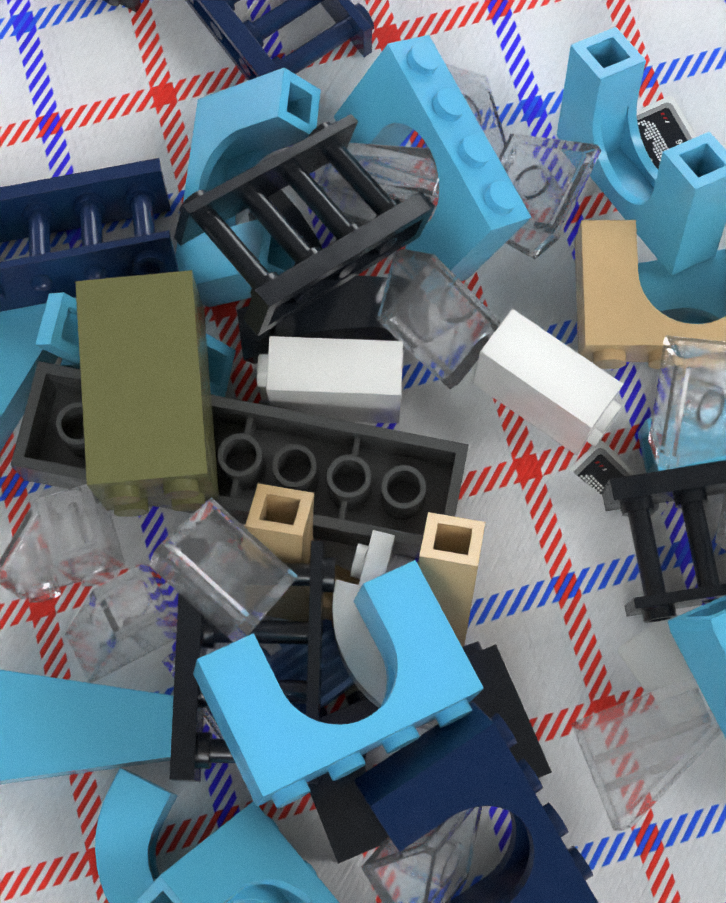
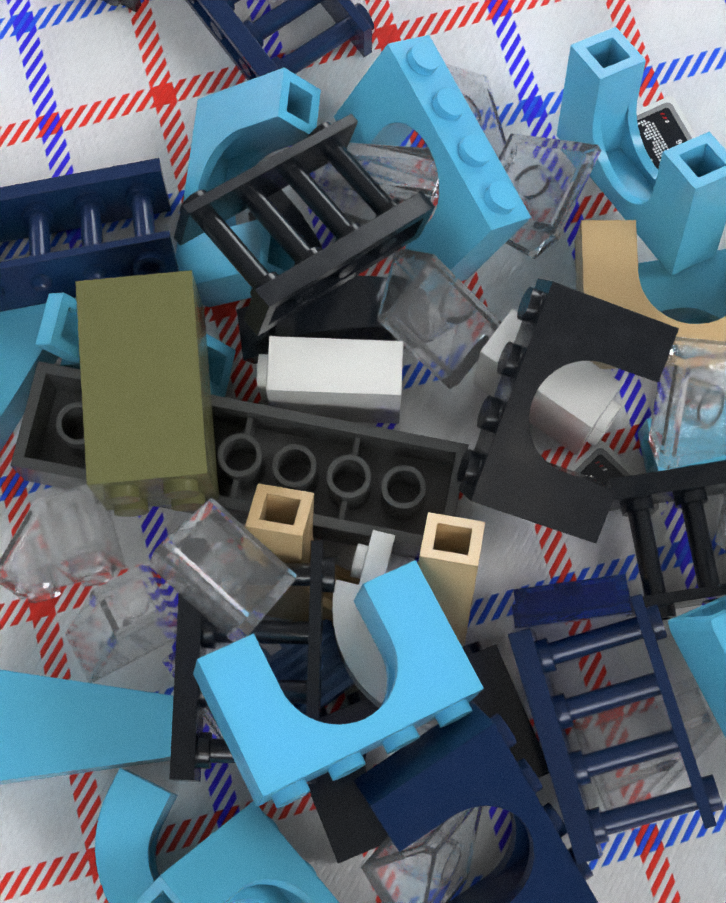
(555, 330): none -> black arch
(571, 601): none -> clear blue slope
(572, 770): none -> dark blue fence

